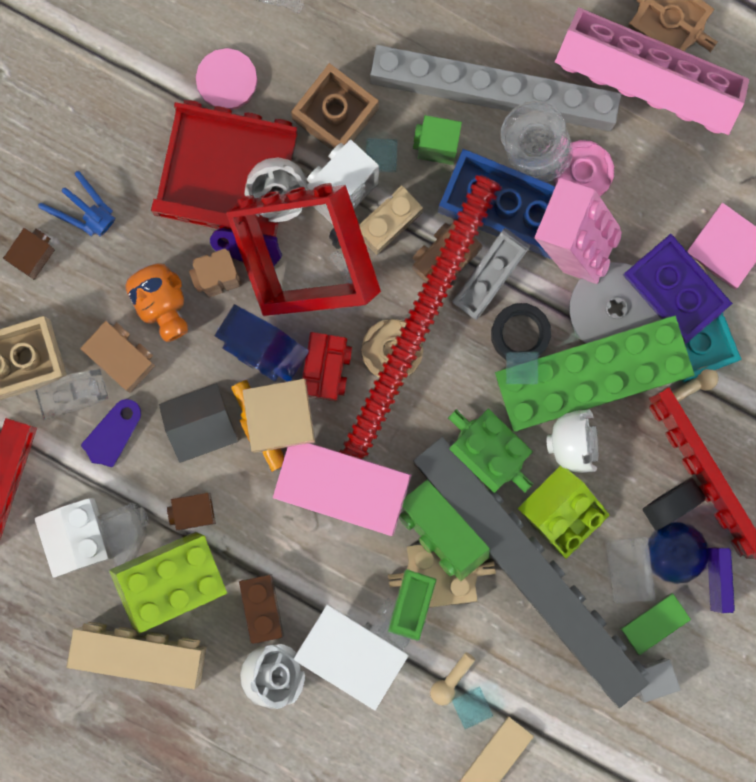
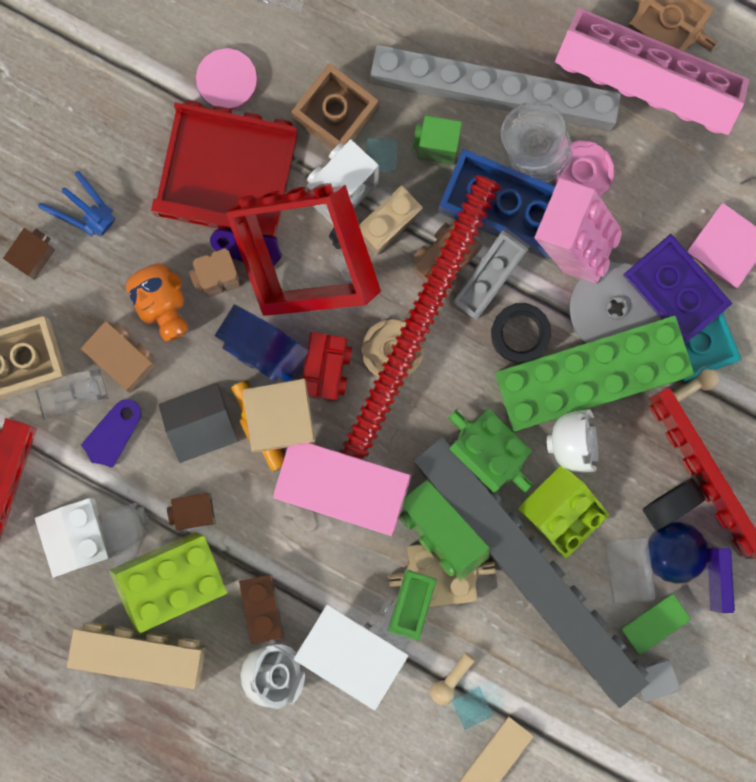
(275, 175): white cylinder -> none
(521, 367): clear light blue tile -> none

